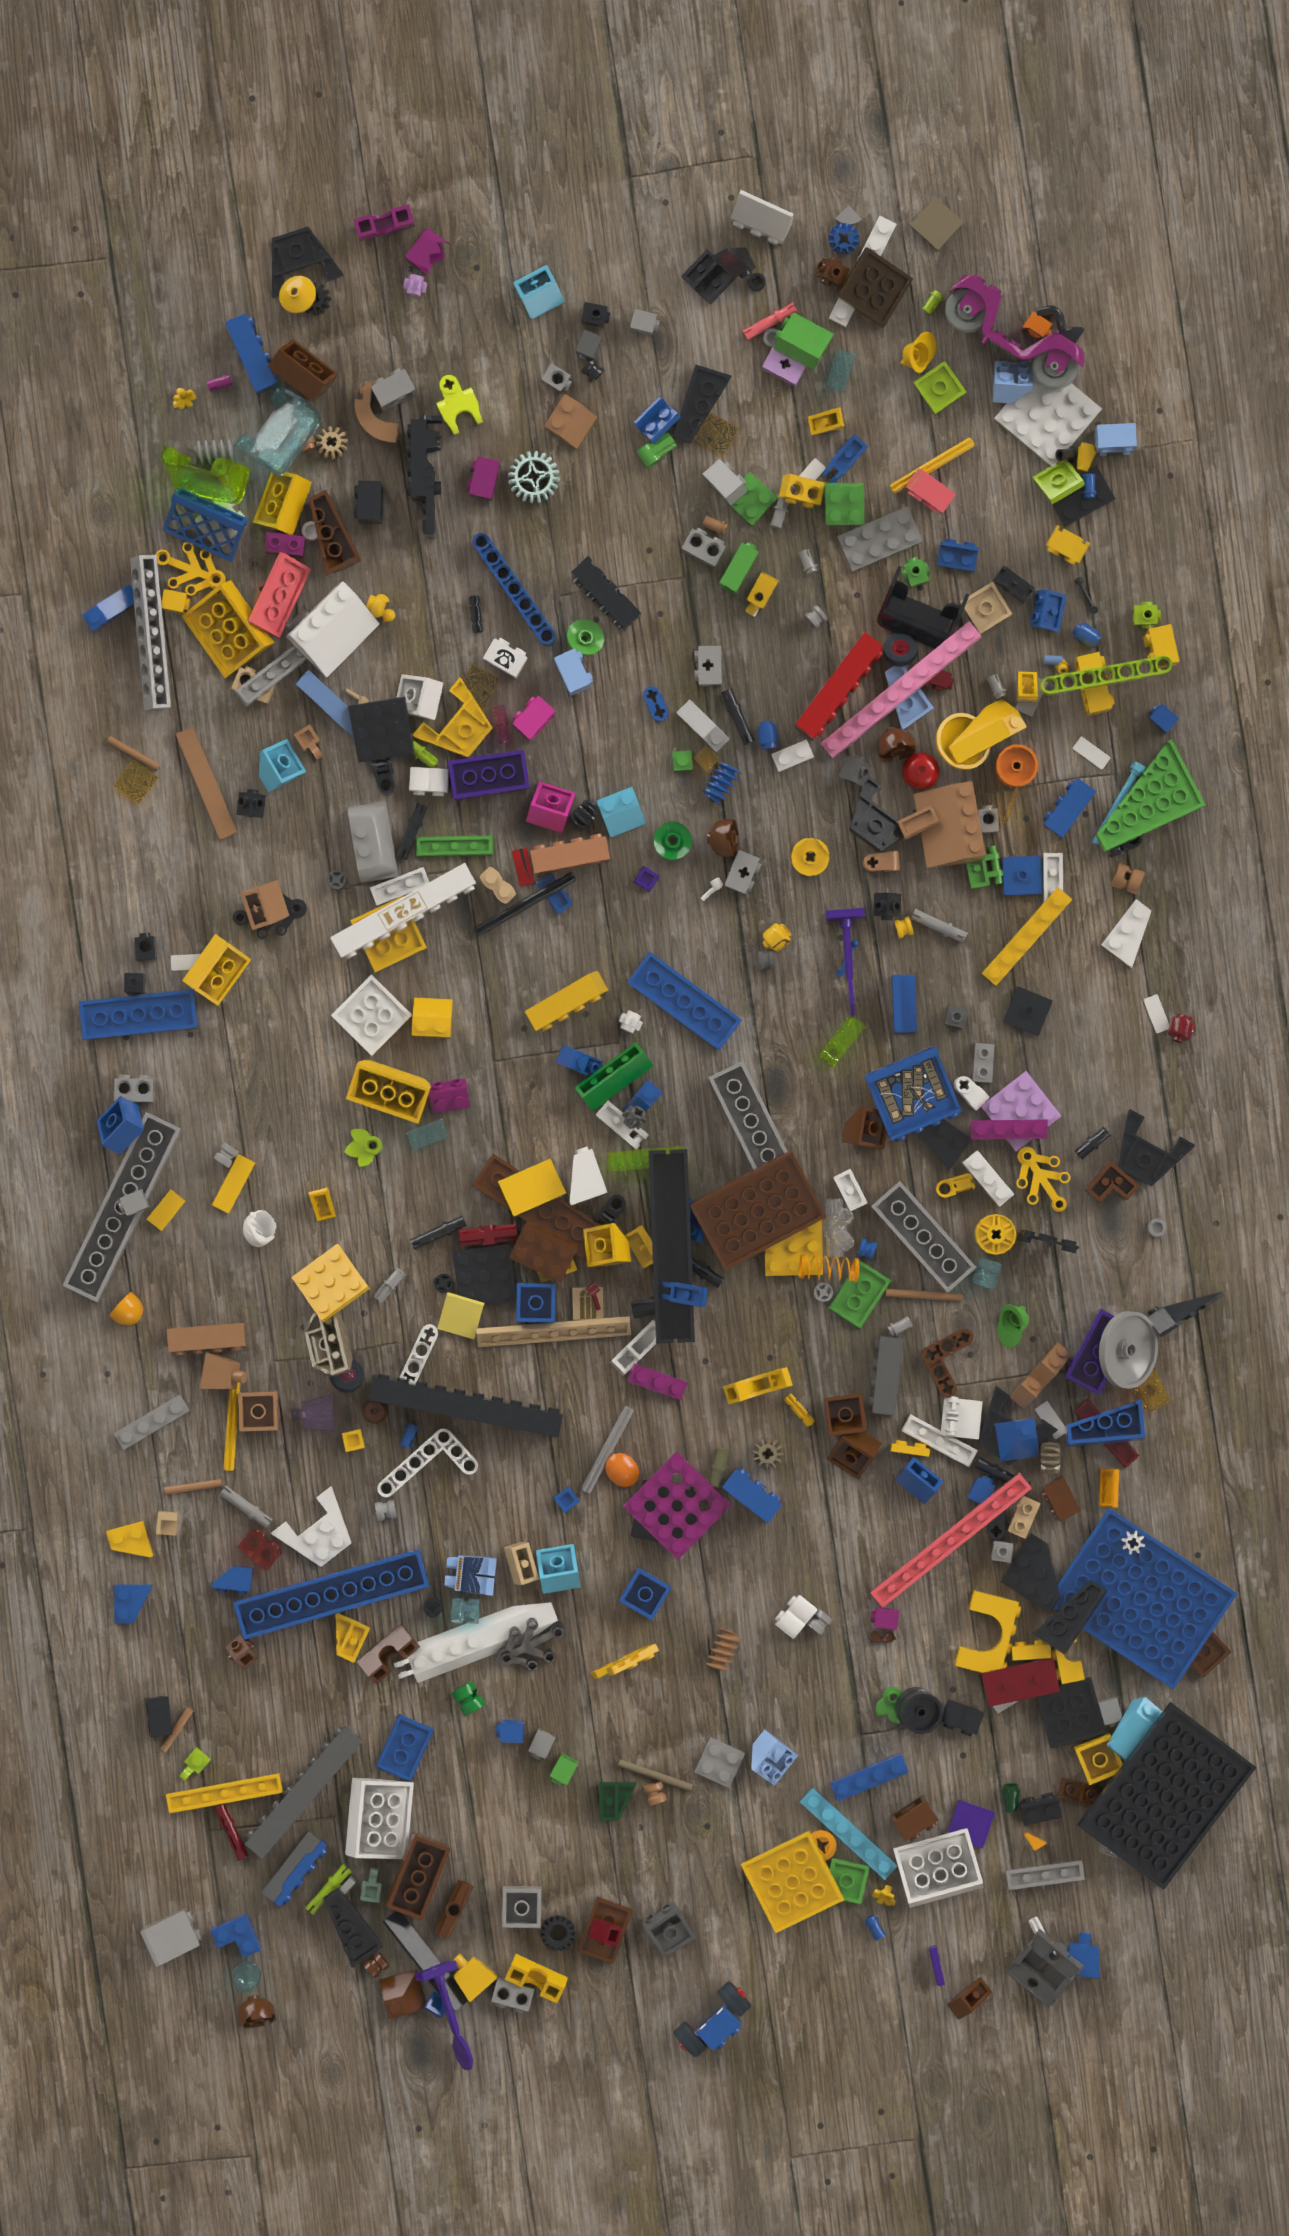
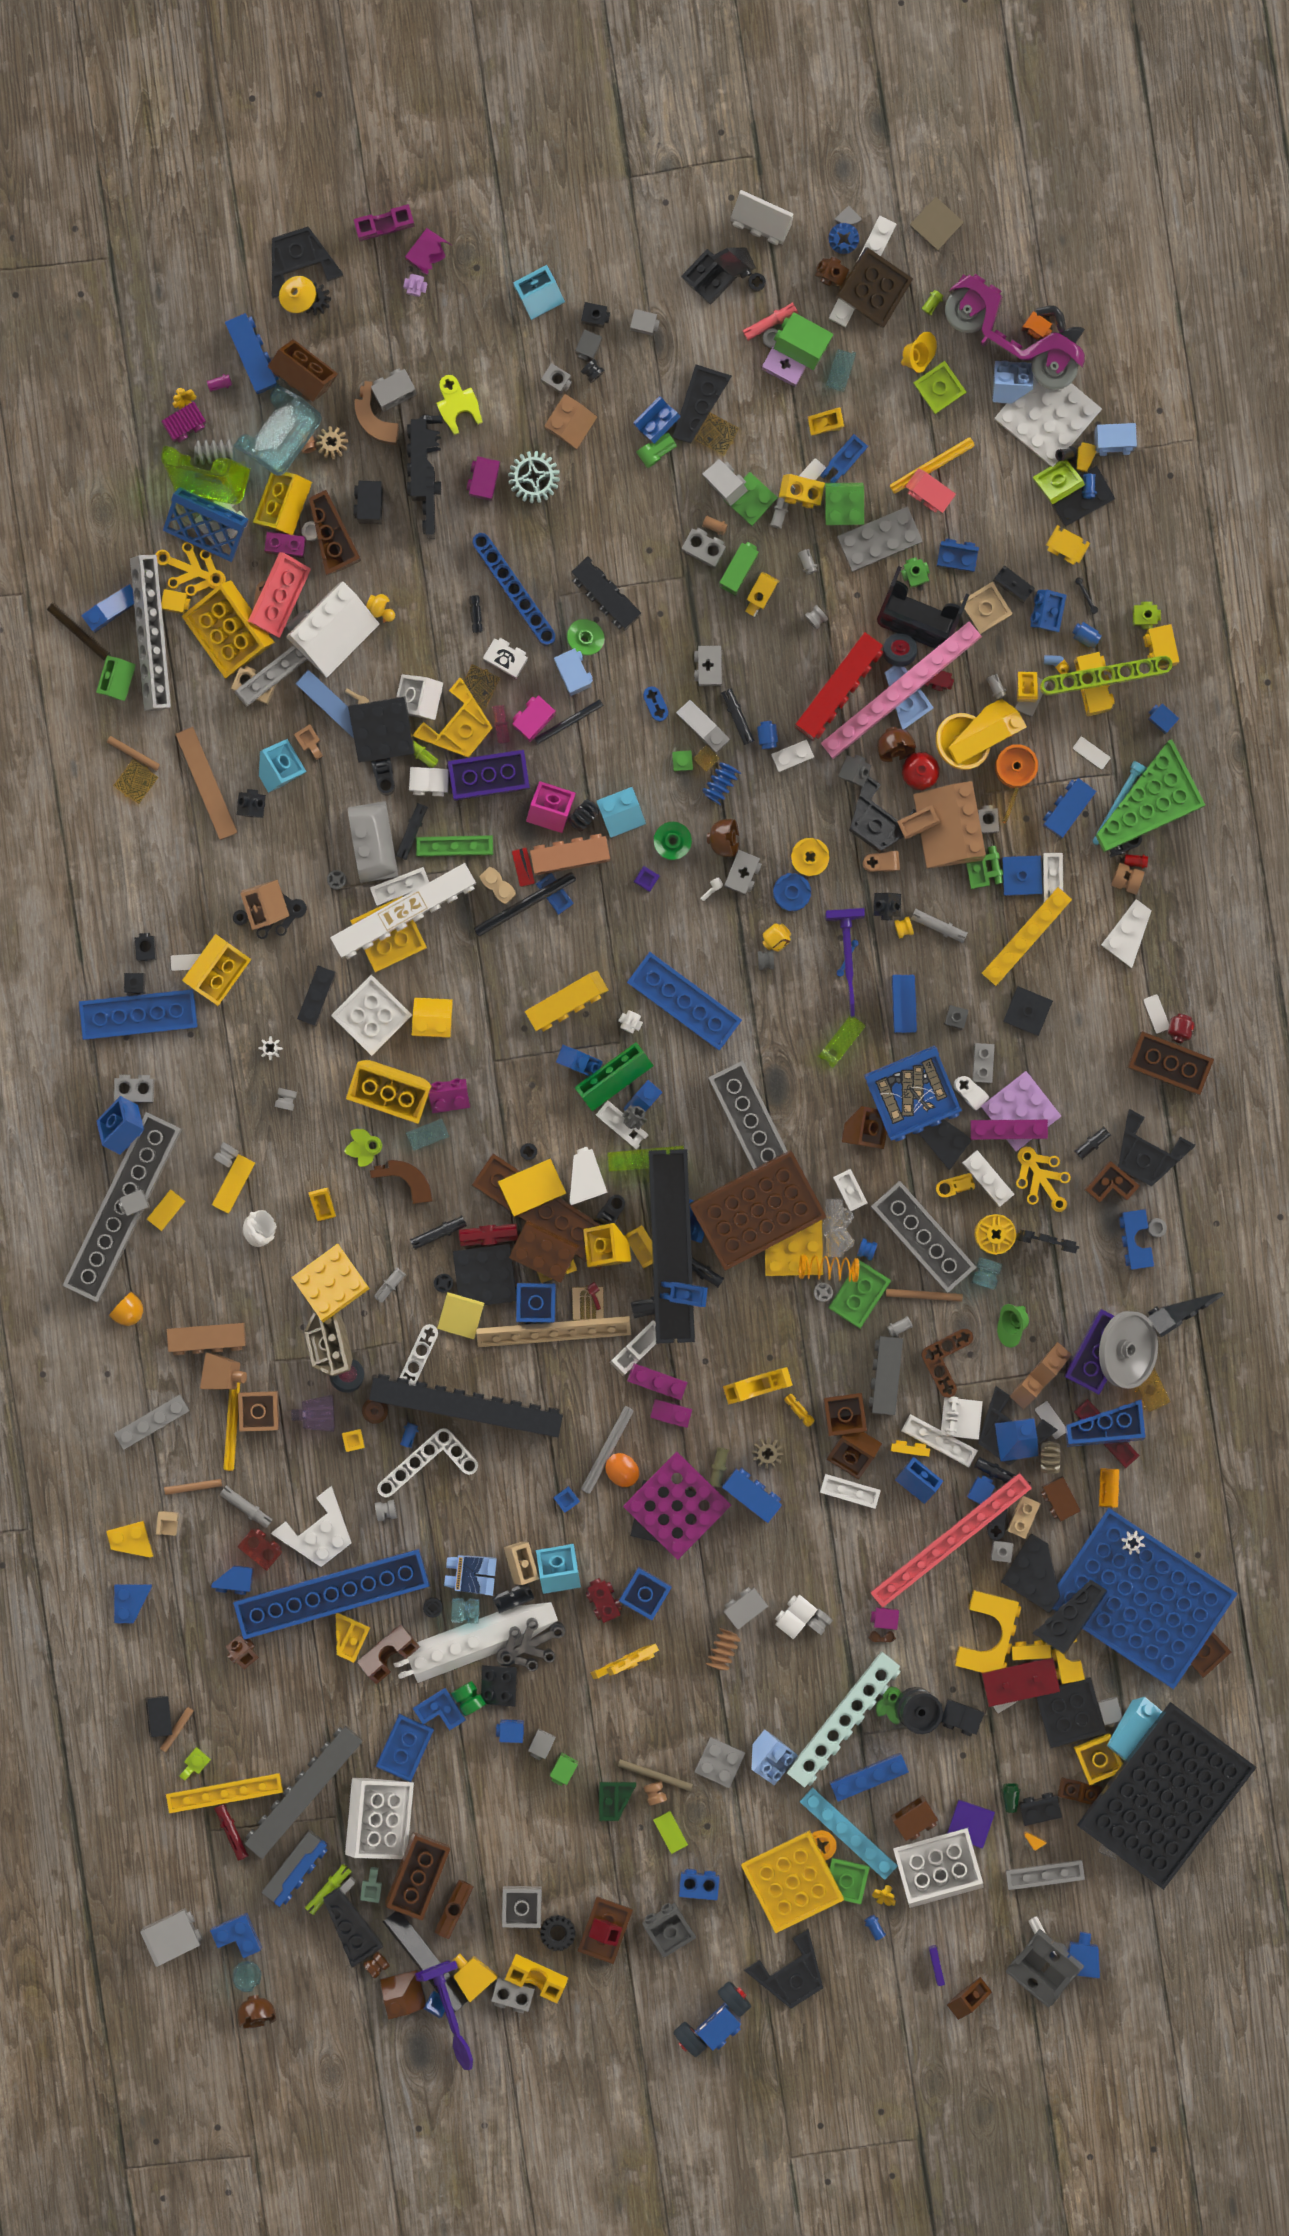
(56, 612): none -> dark brown axle
(116, 678): none -> bright green brick
(184, 422): none -> magenta brick
(276, 1048): none -> white gear
(285, 1099): none -> light grey wheel
(316, 995): none -> black arch
(414, 1177): none -> reddish brown arch
(440, 1704): none -> blue plate
(499, 1685): none -> black hinge
(516, 1597): none -> black hinge
(532, 1146): none -> black bush
(569, 721): none -> black bar
(601, 1595): none -> dark red brick
(670, 1832): none -> lime tile
(671, 1413): none -> magenta slope
(698, 1890): none -> blue brick
(745, 1608): none -> light grey brick
(792, 892): none -> blue tile
(795, 1980): none -> black wing
(850, 1491): none -> white plate
(881, 1662): none -> light aqua brick
(1132, 1223): none -> blue arch
(1136, 860): none -> red pin
(1170, 1063): none -> reddish brown brick

